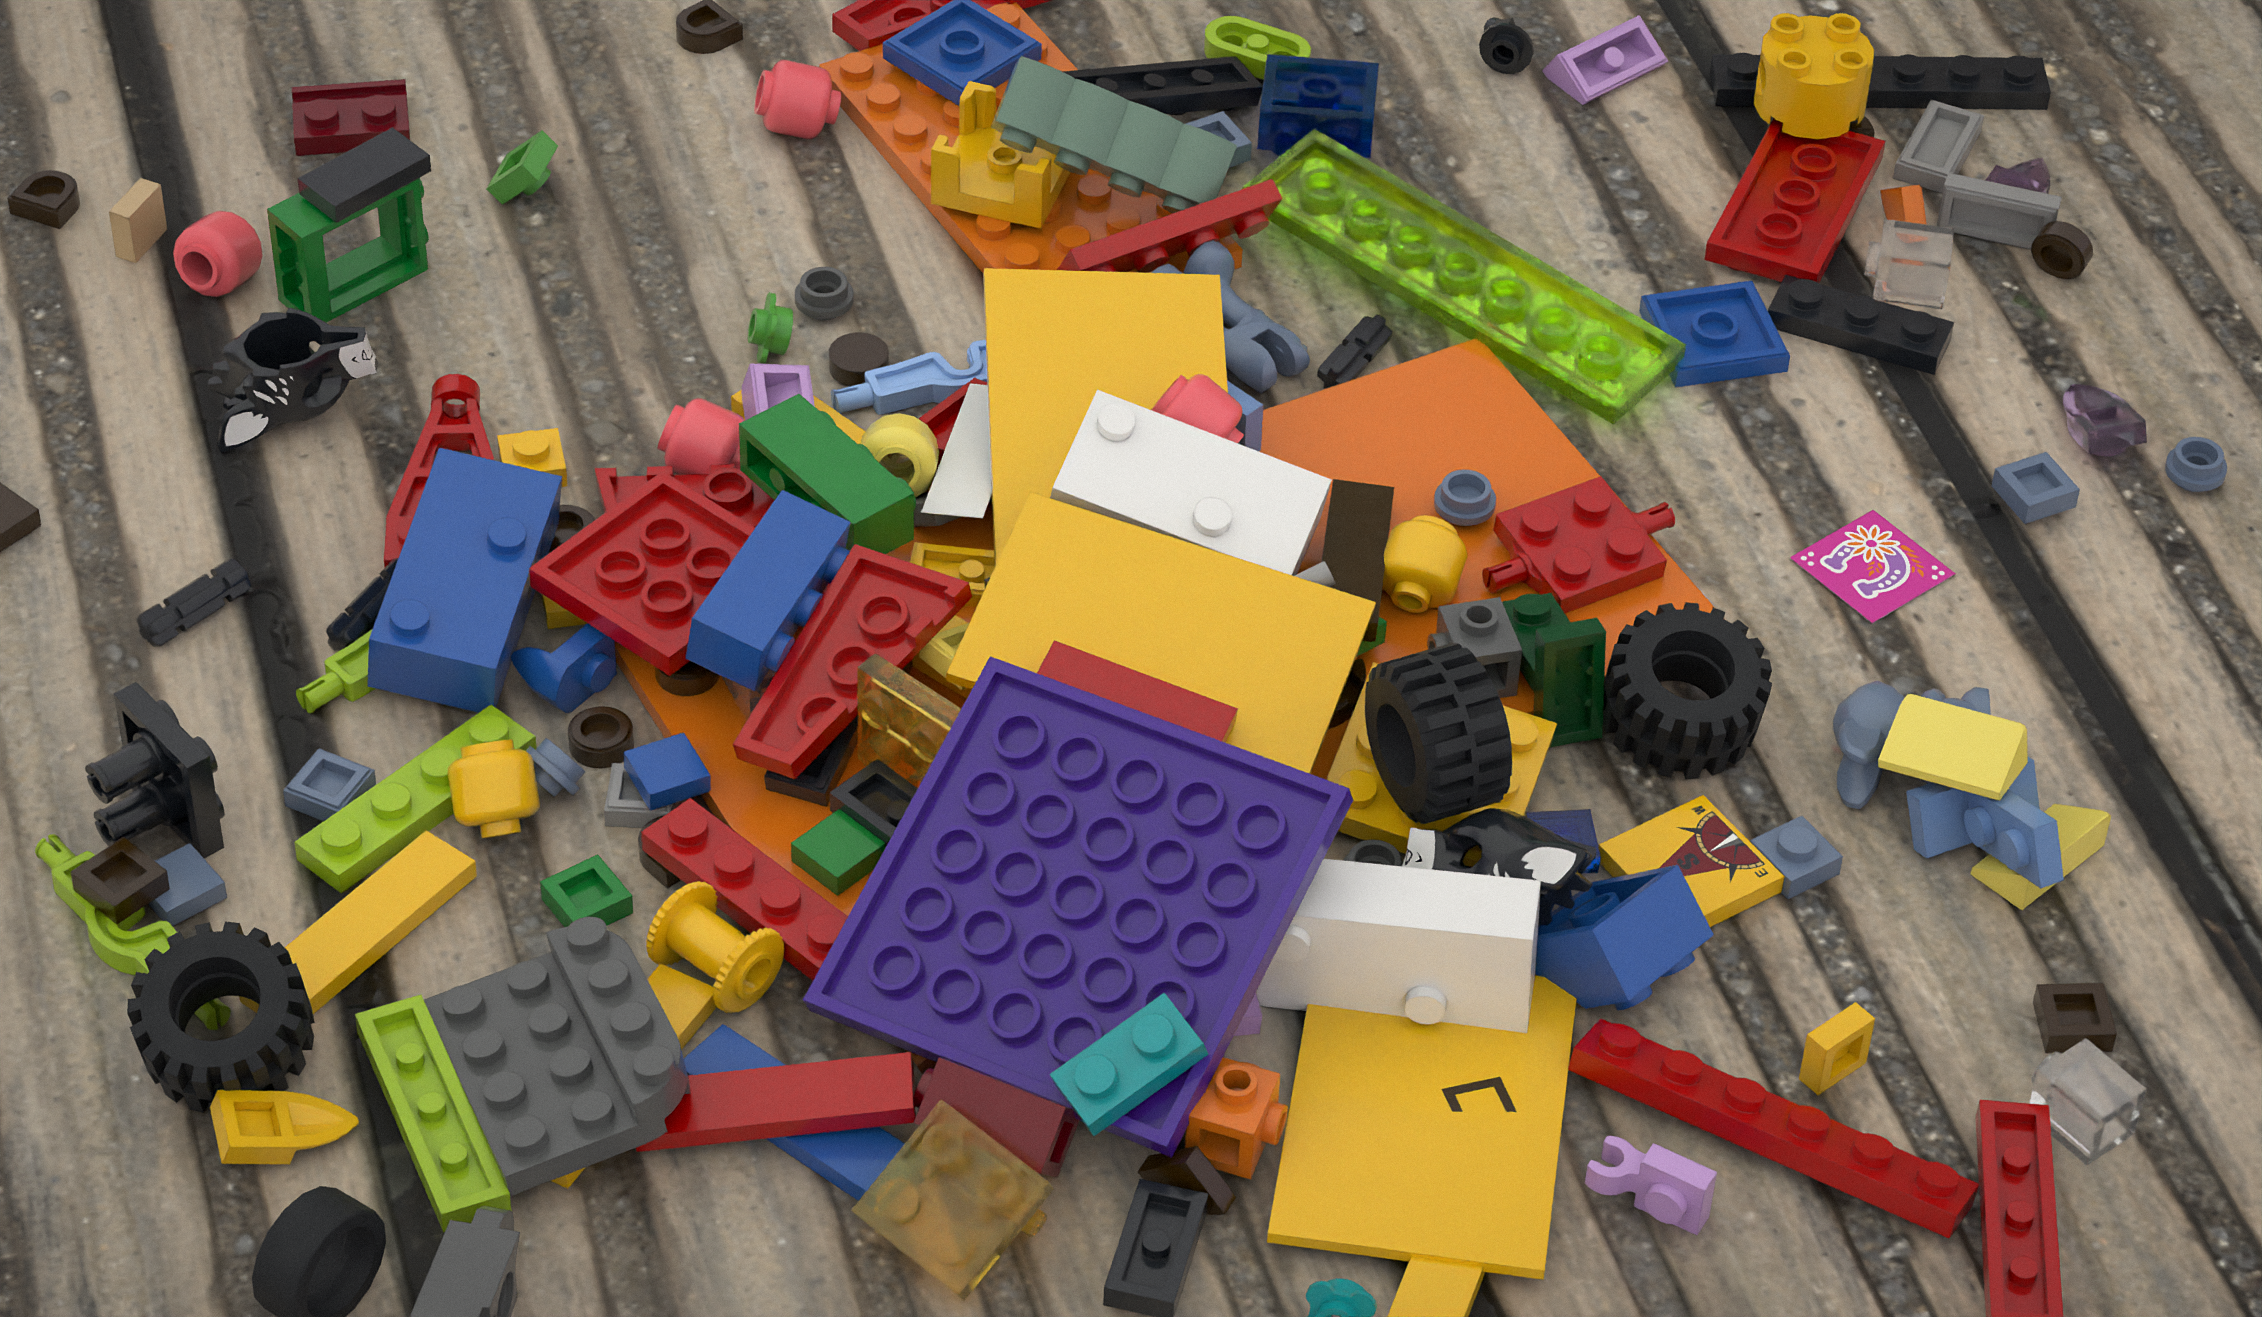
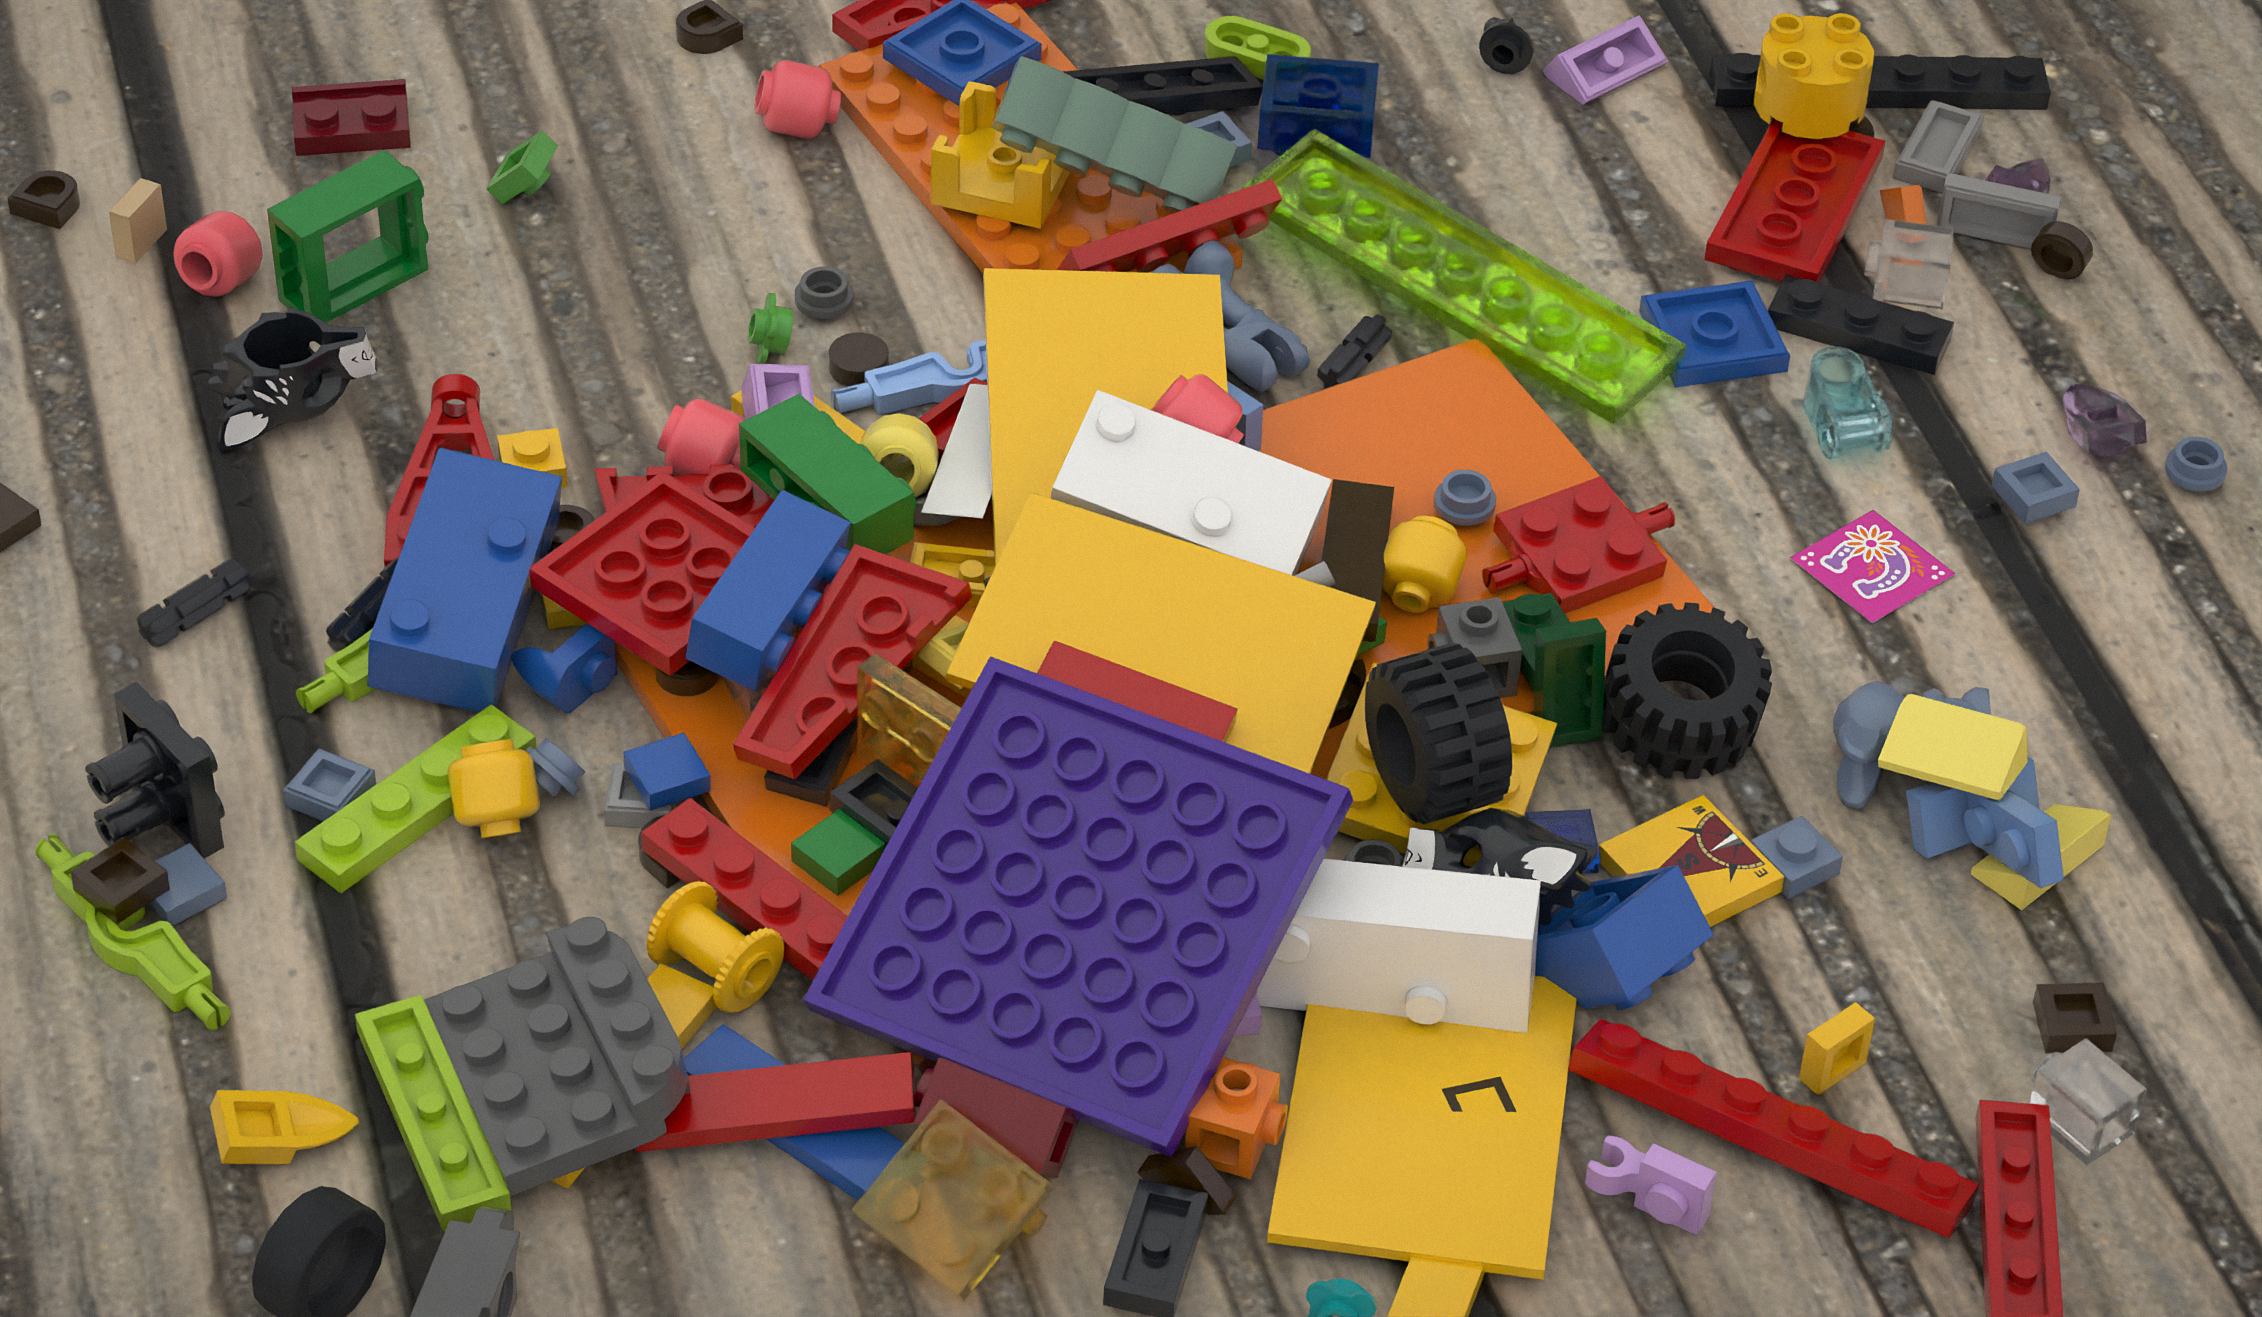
(208, 969): black tyre -> none
(364, 174): black tile -> none
(377, 916): yellow tile -> none
(586, 891): green tile -> none
(600, 736): dark brown tile -> none
(1129, 1064): teal plate -> none
(1845, 404): none -> clear light blue piece

